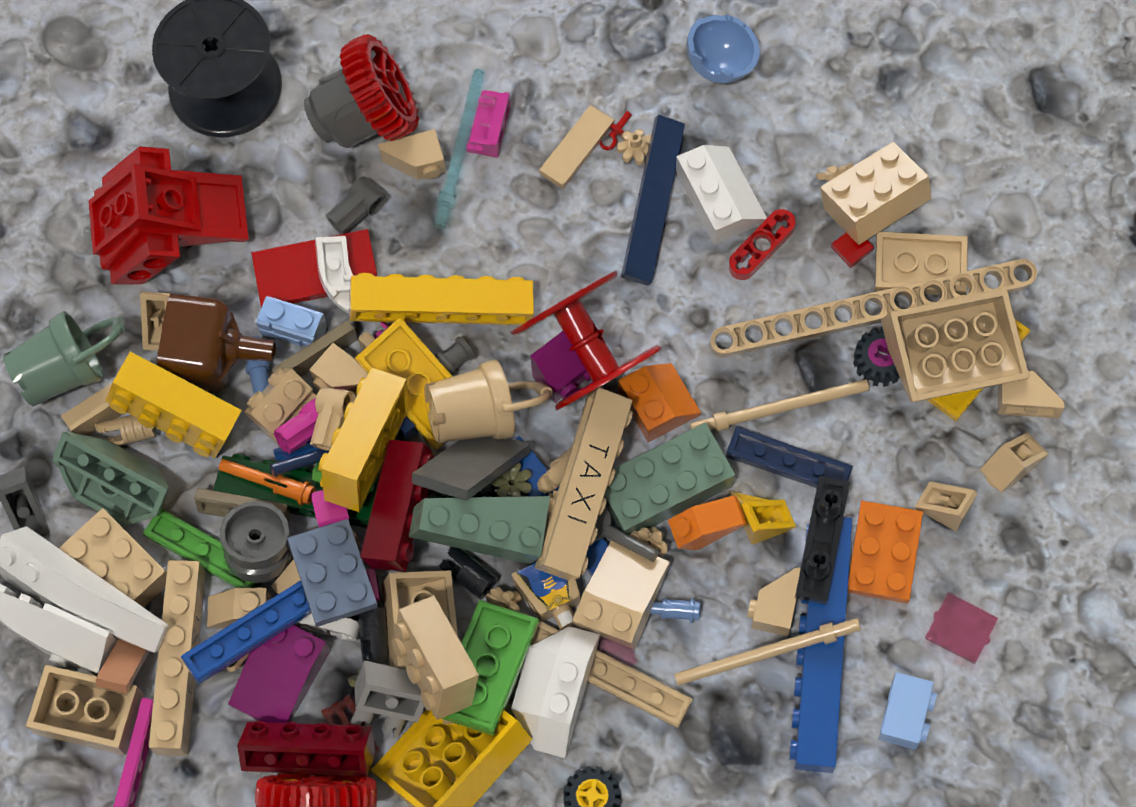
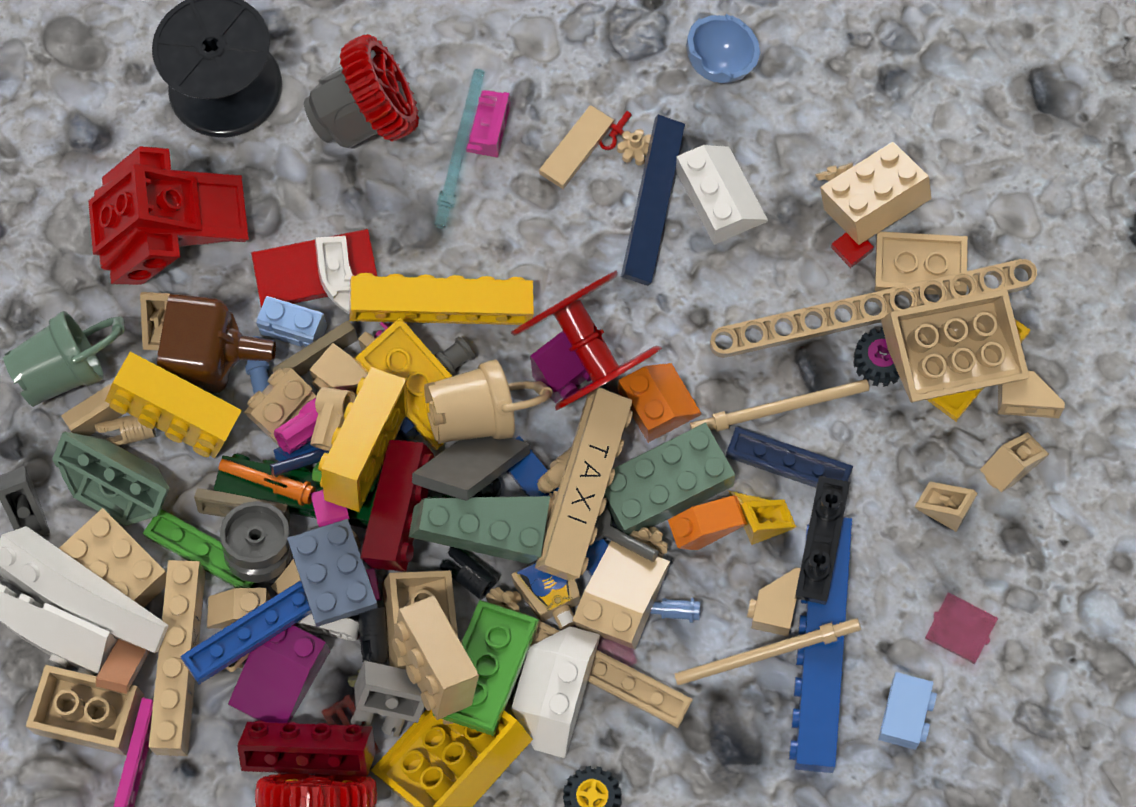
(361, 200): dark grey piece -> none
(415, 155): tan slope -> none
(513, 482): olive plant -> none
(763, 231): red beam -> none
(884, 552): orange plate -> none

